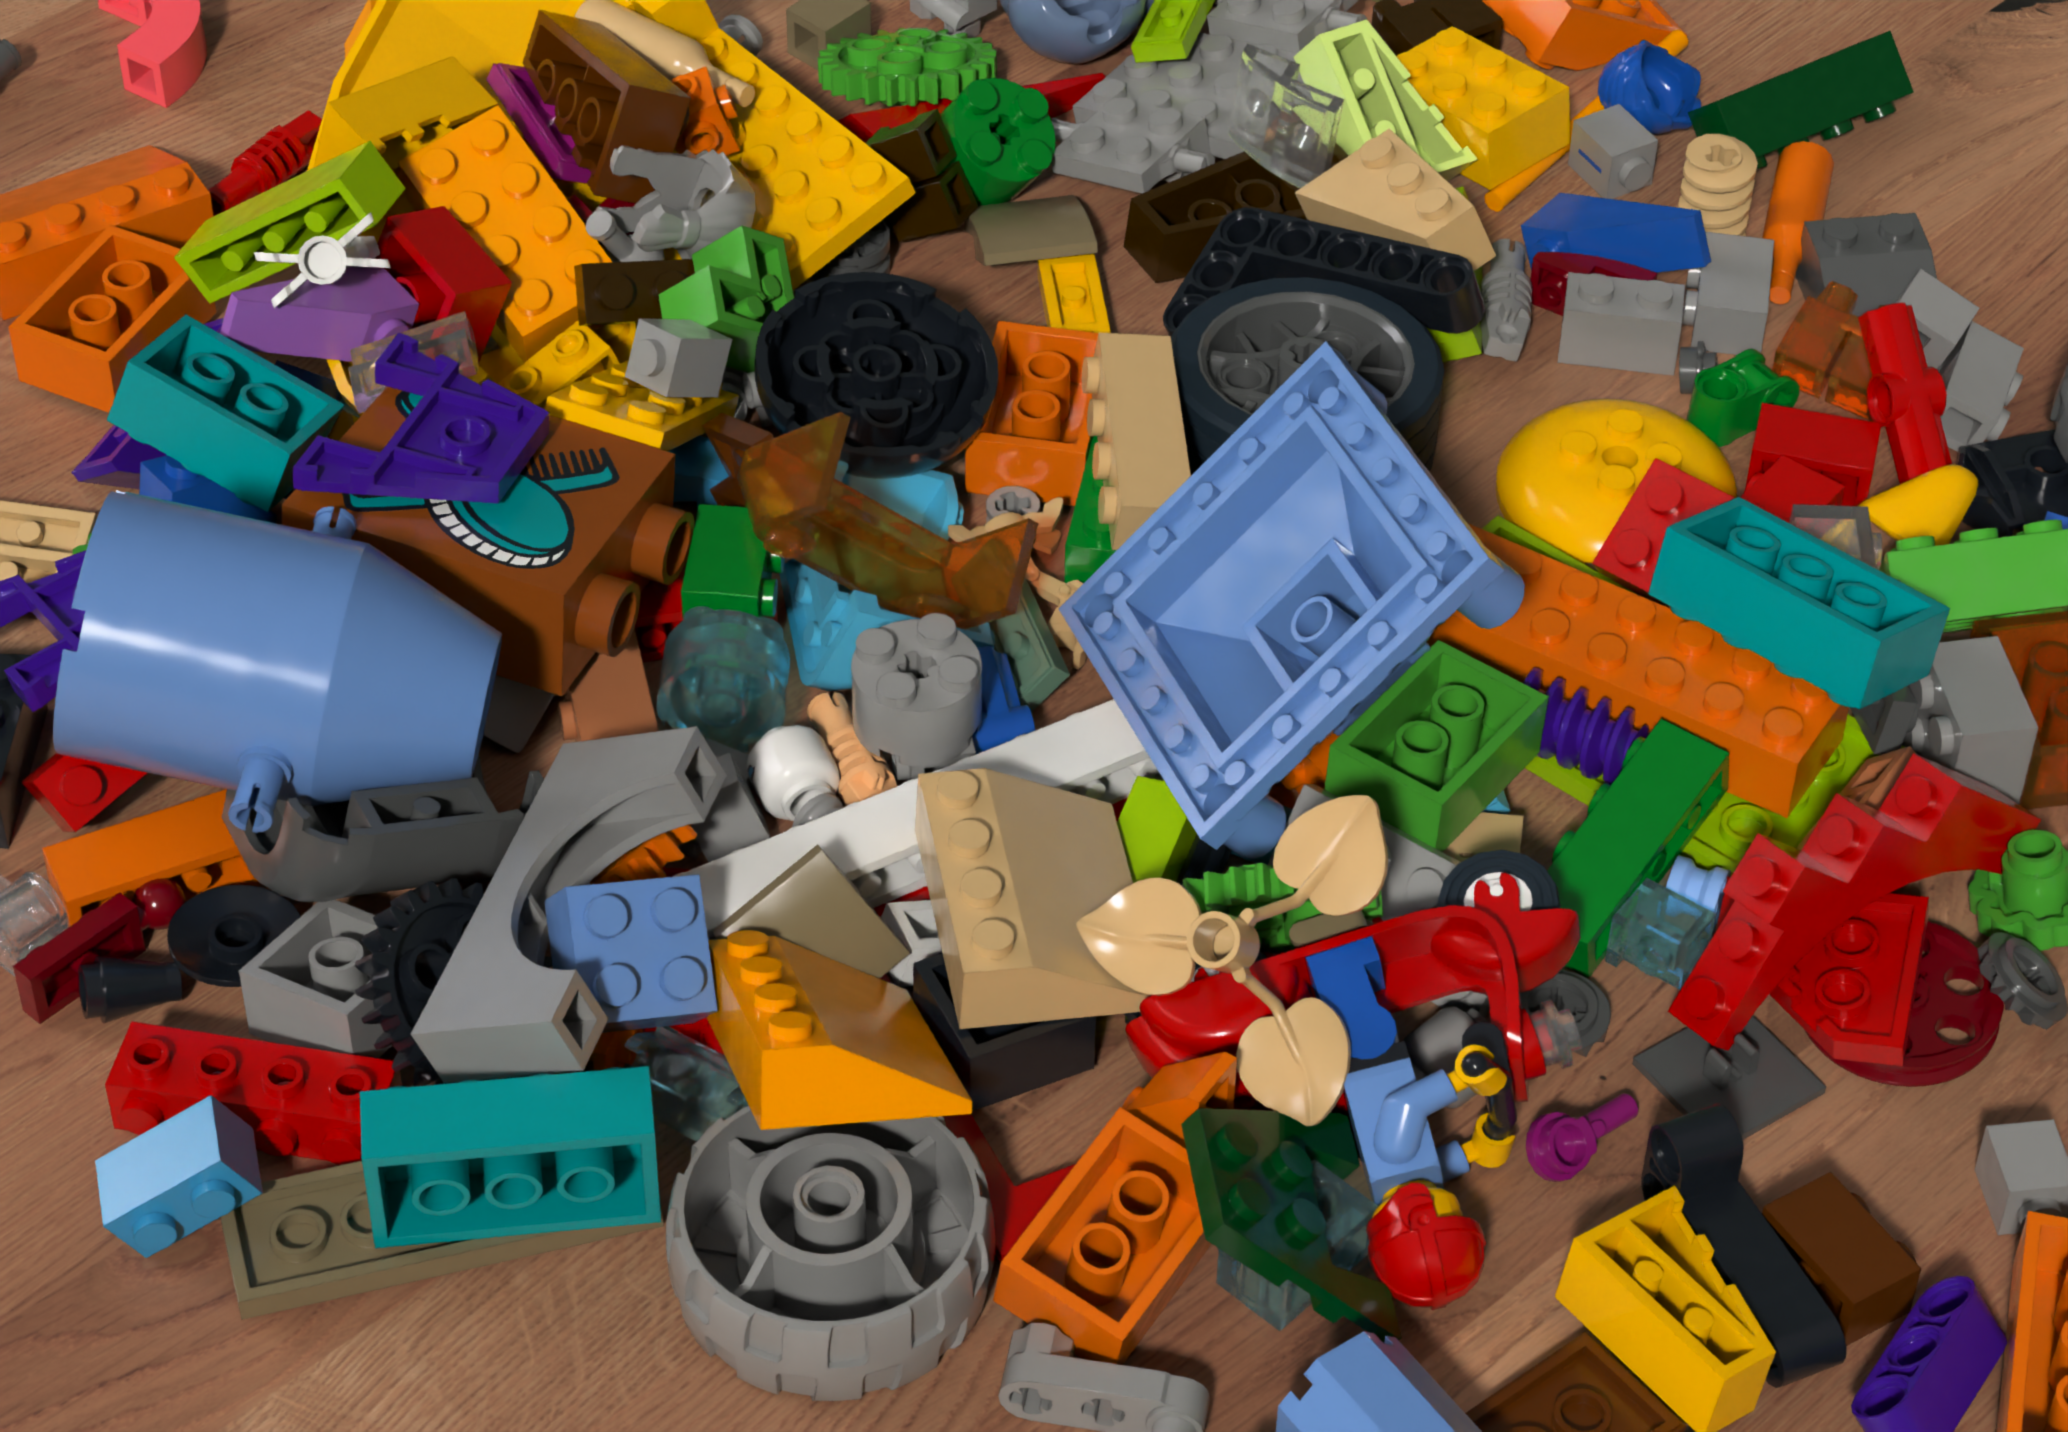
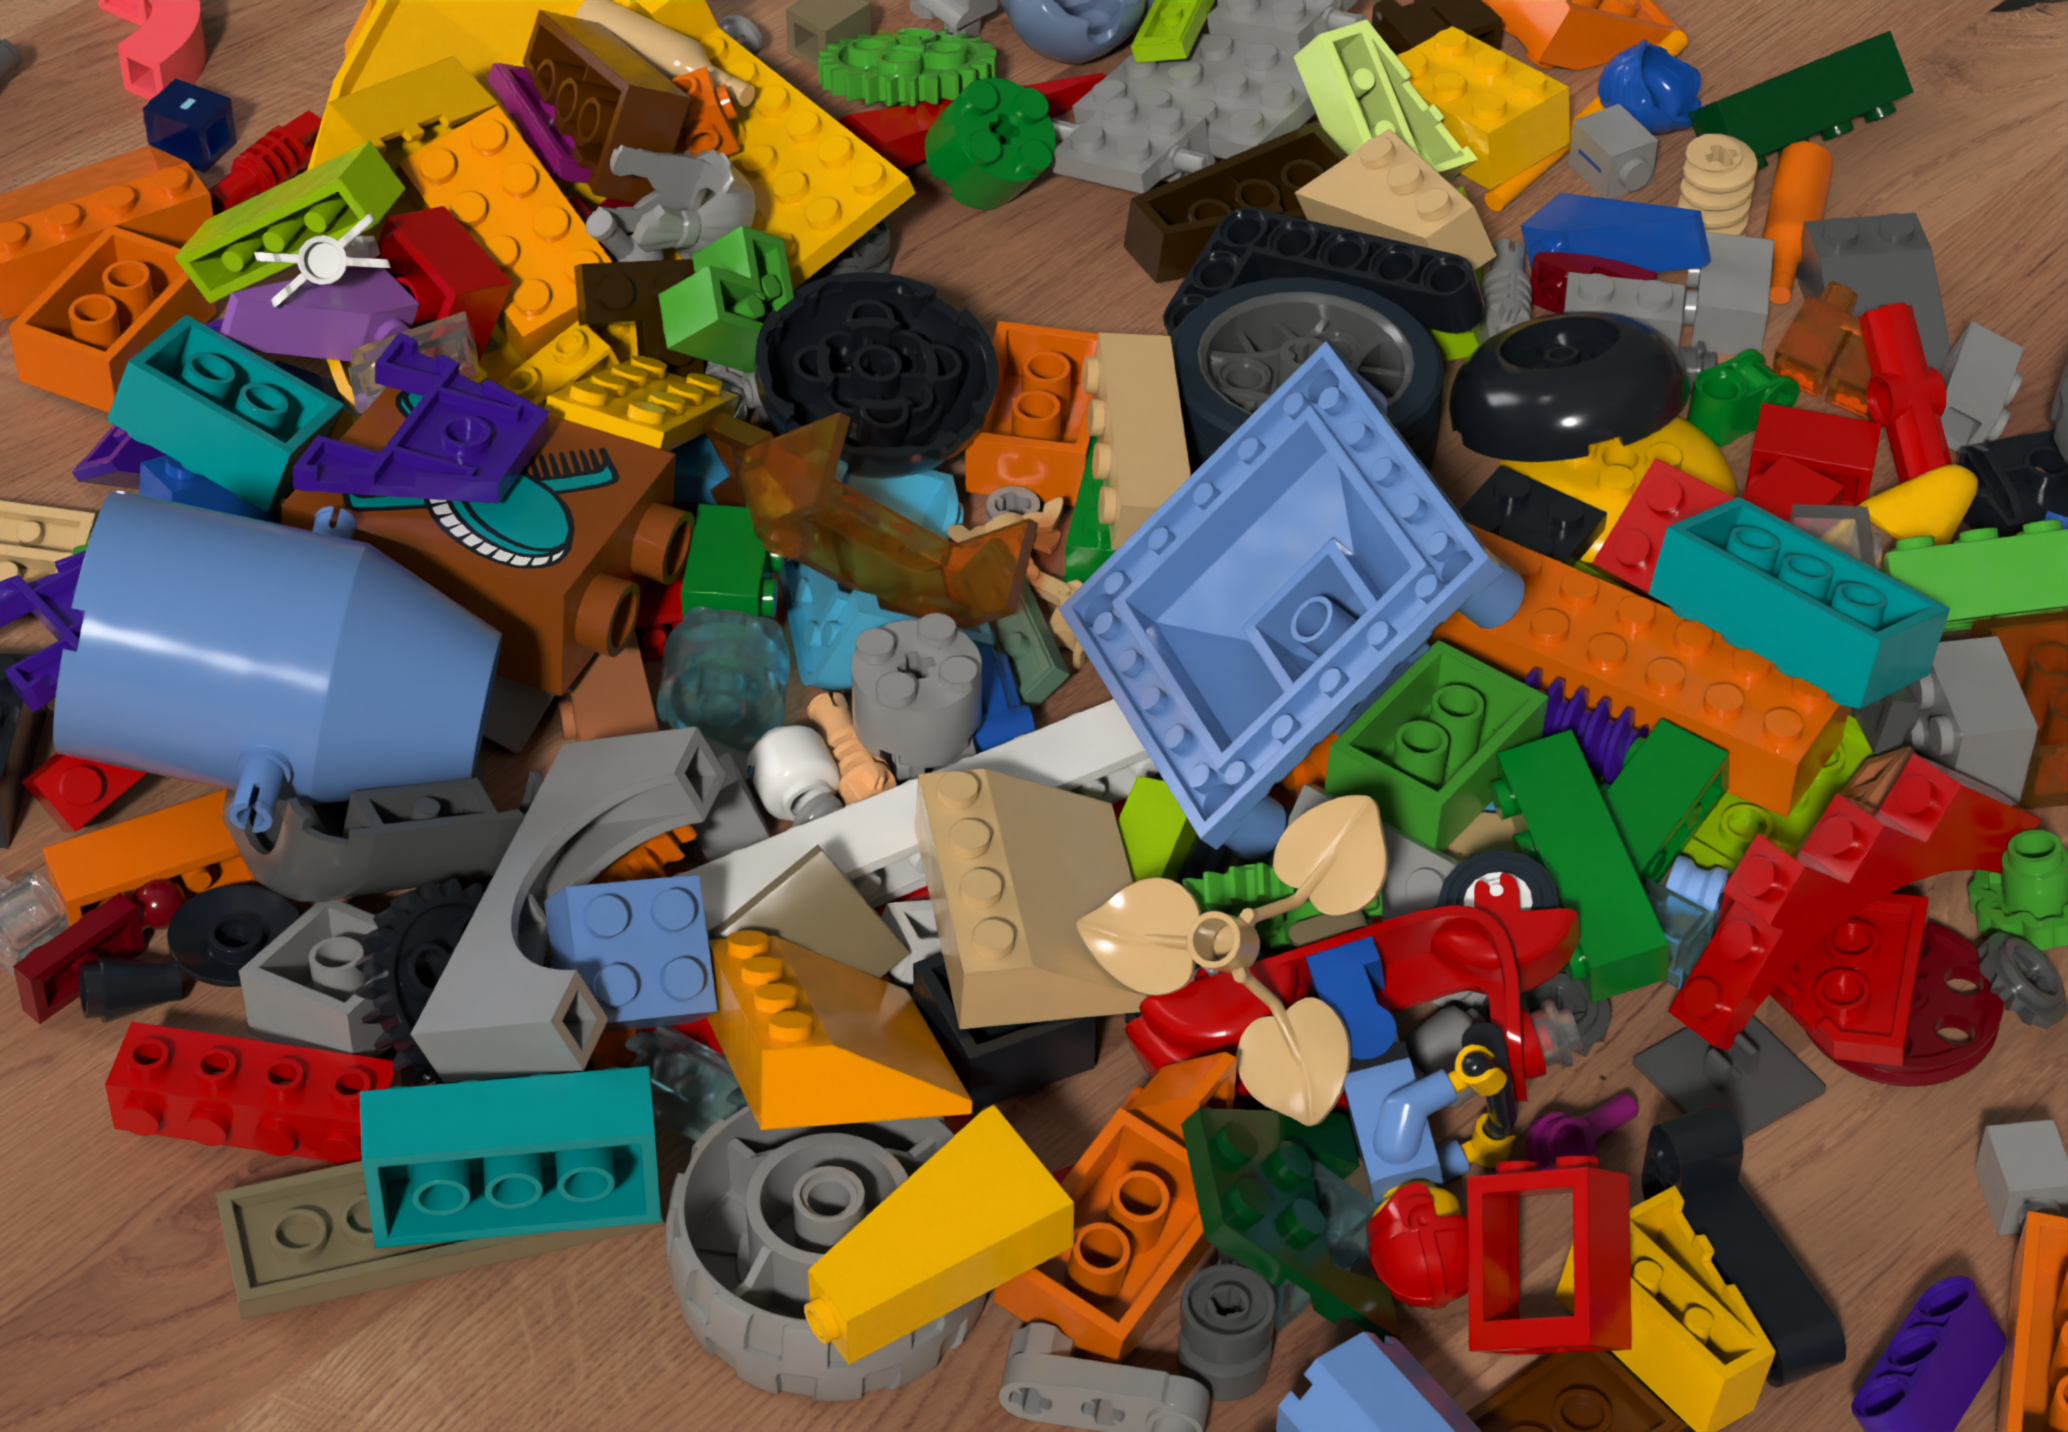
(178, 1177): dark azure brick -> none
(190, 124): none -> clear blue brick
(678, 358): light grey brick -> none
(940, 1240): none -> yellow slope
(942, 190): dark brown hips -> none
(1030, 230): dark tan slope -> none
(1073, 293): yellow plate -> none
(1226, 1331): none -> dark grey wheel
(1282, 120): clear slope -> none
(1534, 516): none -> black plate
(1566, 385): none -> black brick
(1572, 835): none -> green brick
(1599, 1260): none -> red window
(1846, 1255): reddish brown brick -> none
(1938, 314): light grey panel -> none

